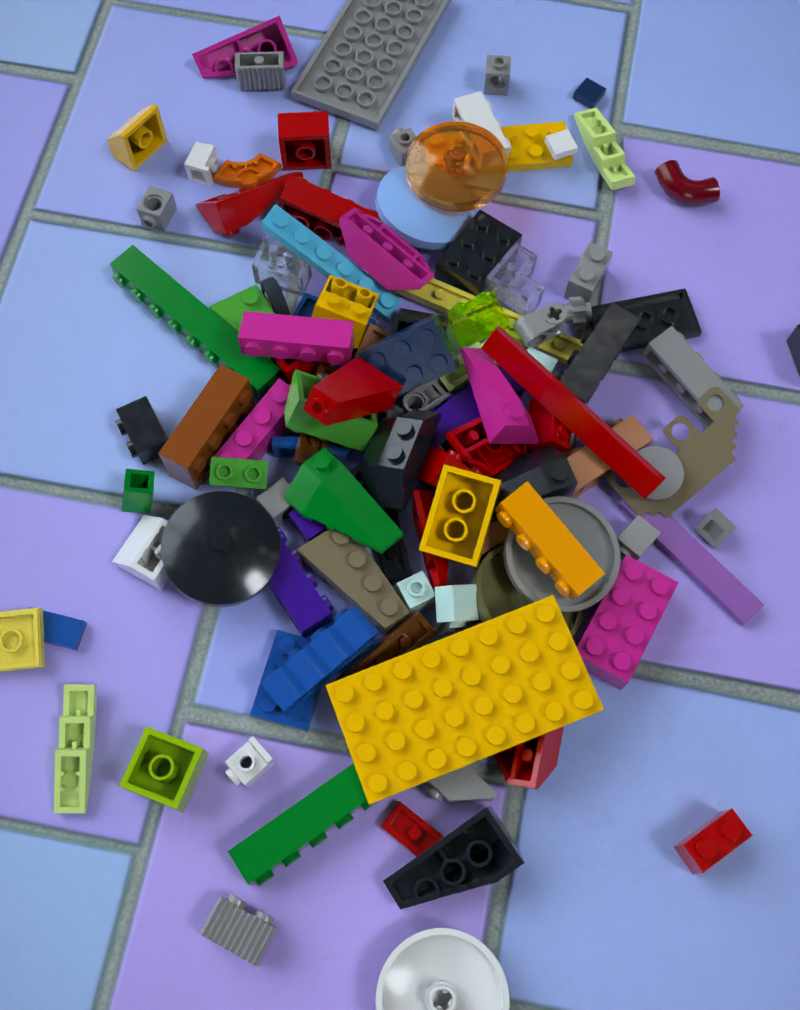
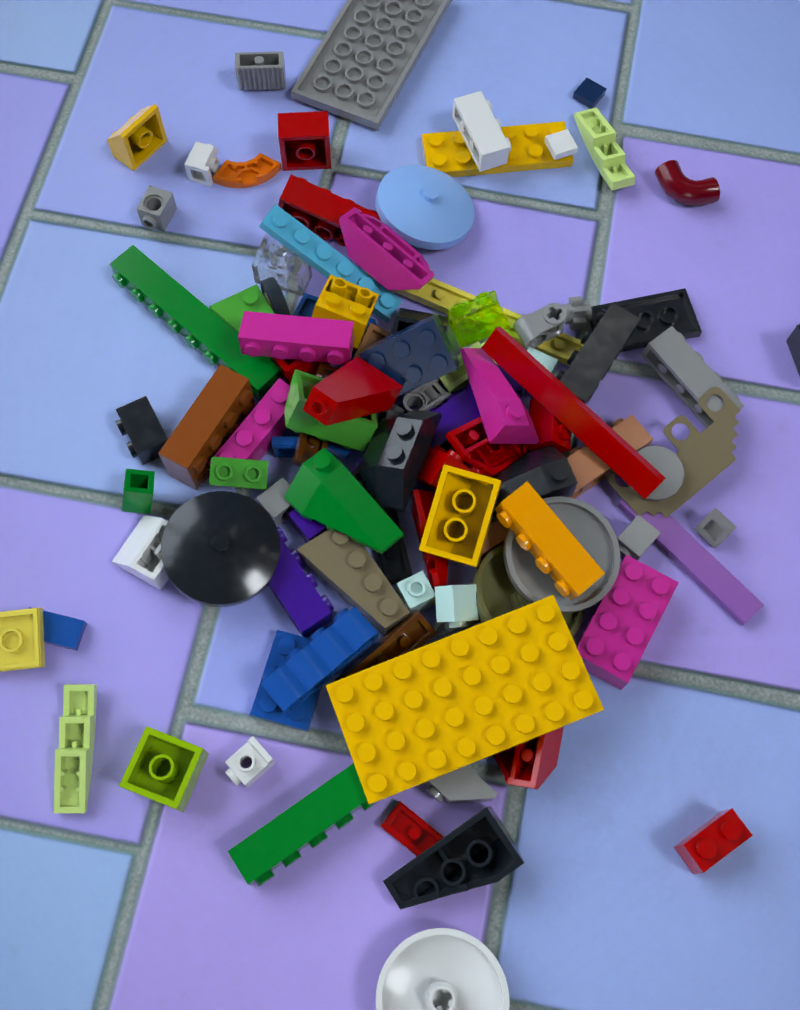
(233, 210): red wedge -> none
(239, 929): light grey brick -> none
(268, 36): dark pink wedge -> none
(399, 144): light grey brick -> none
(456, 166): clear orange dish -> none
(475, 253): black brick -> none
(497, 75): light grey brick -> none
(513, 281): clear brick -> none
(588, 272): light grey brick -> none

